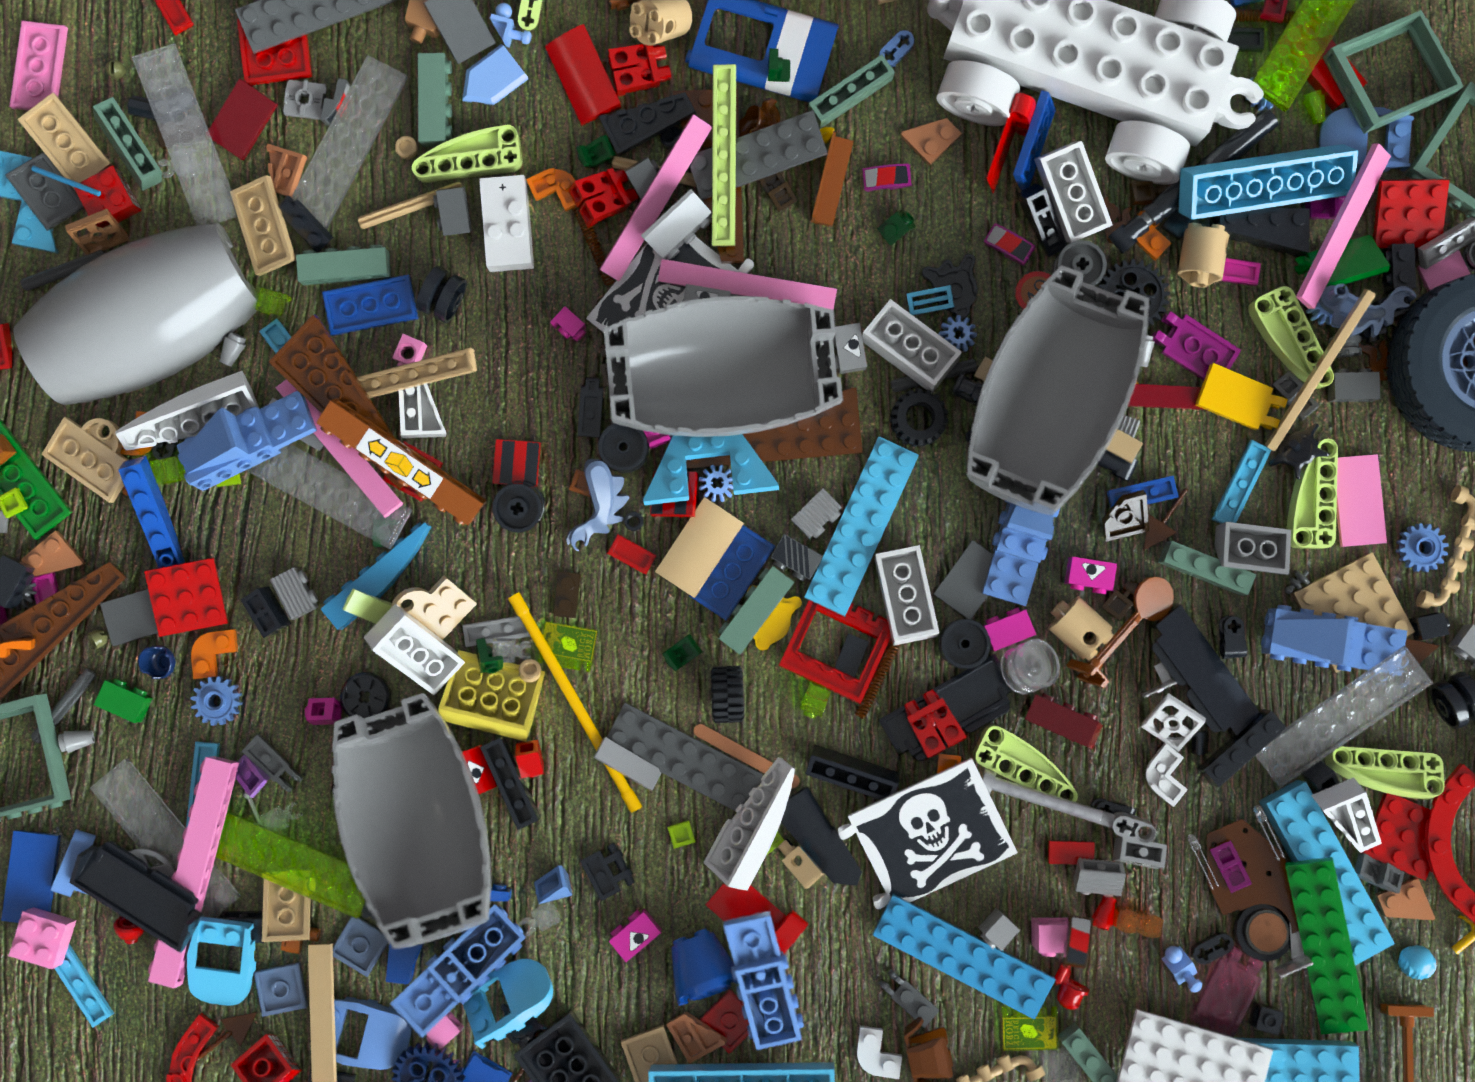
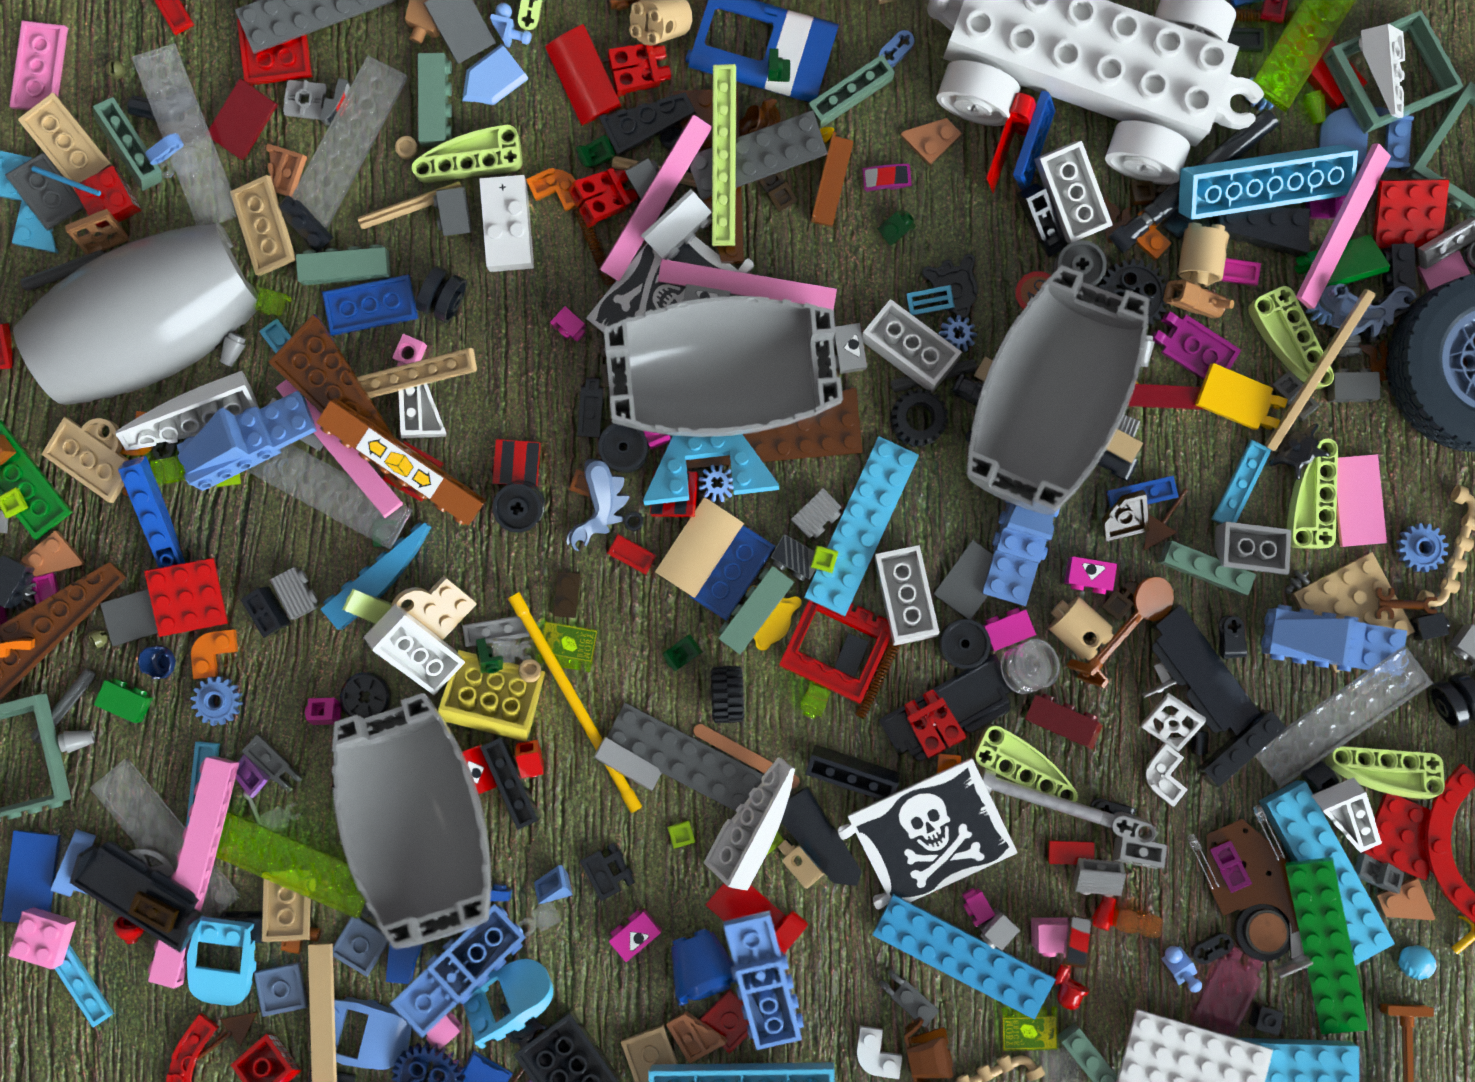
(153, 911): none -> dark brown plate
(164, 149): none -> medium blue beam
(824, 559): none -> lime tile
(977, 905): none -> dark pink brick
(1009, 243): slope -> none
(1196, 299): none -> medium nougat piece
(1383, 52): none -> white wedge
(1387, 603): none -> reddish brown bar
(1419, 649): reddish brown piece -> none

